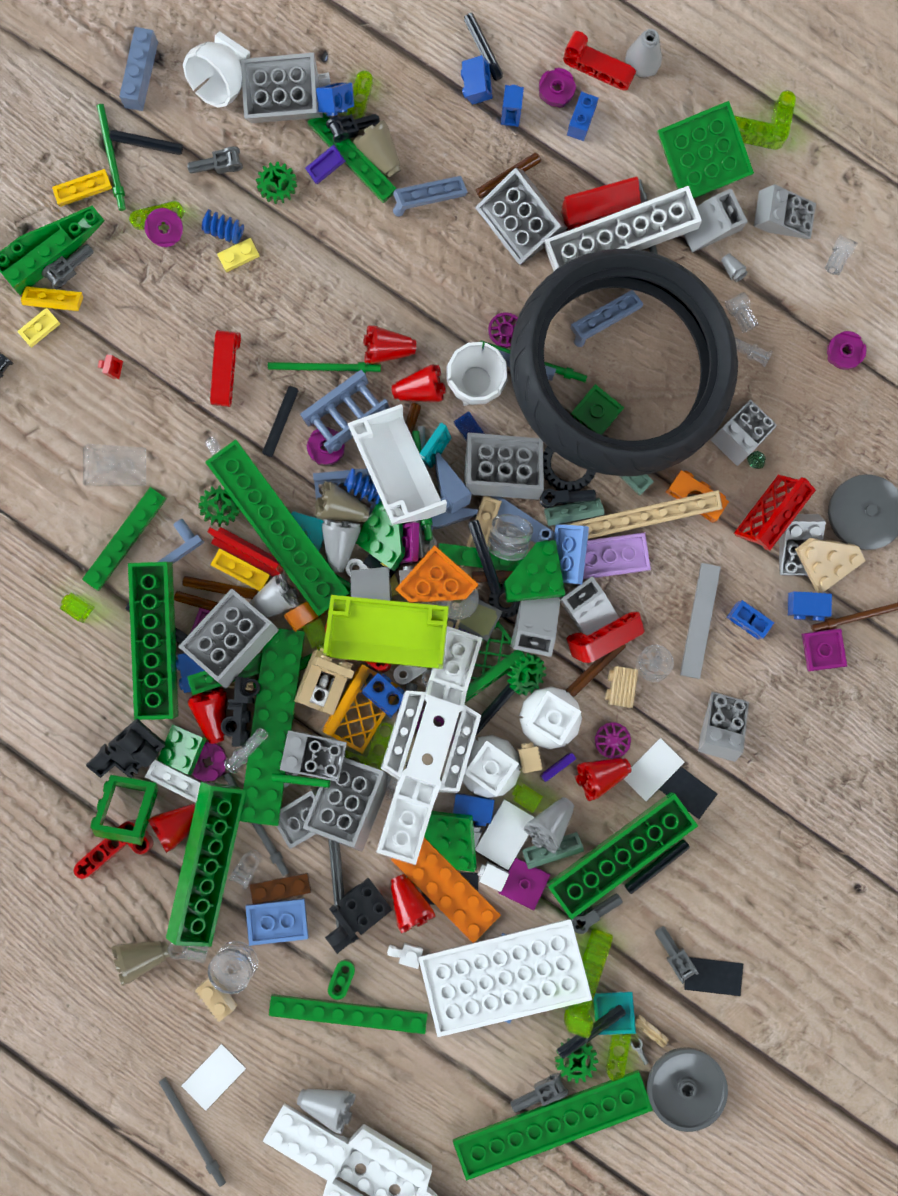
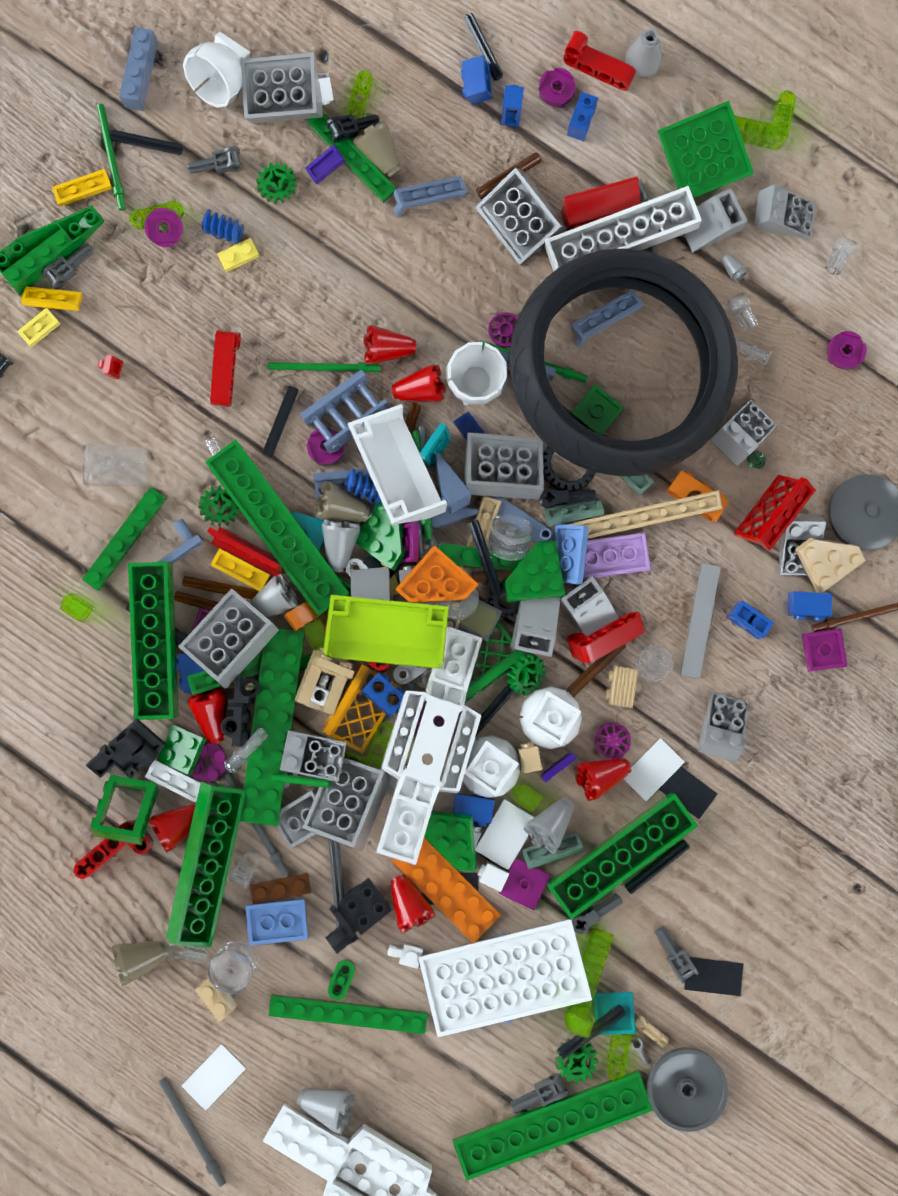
(335, 98): blue brick -> none

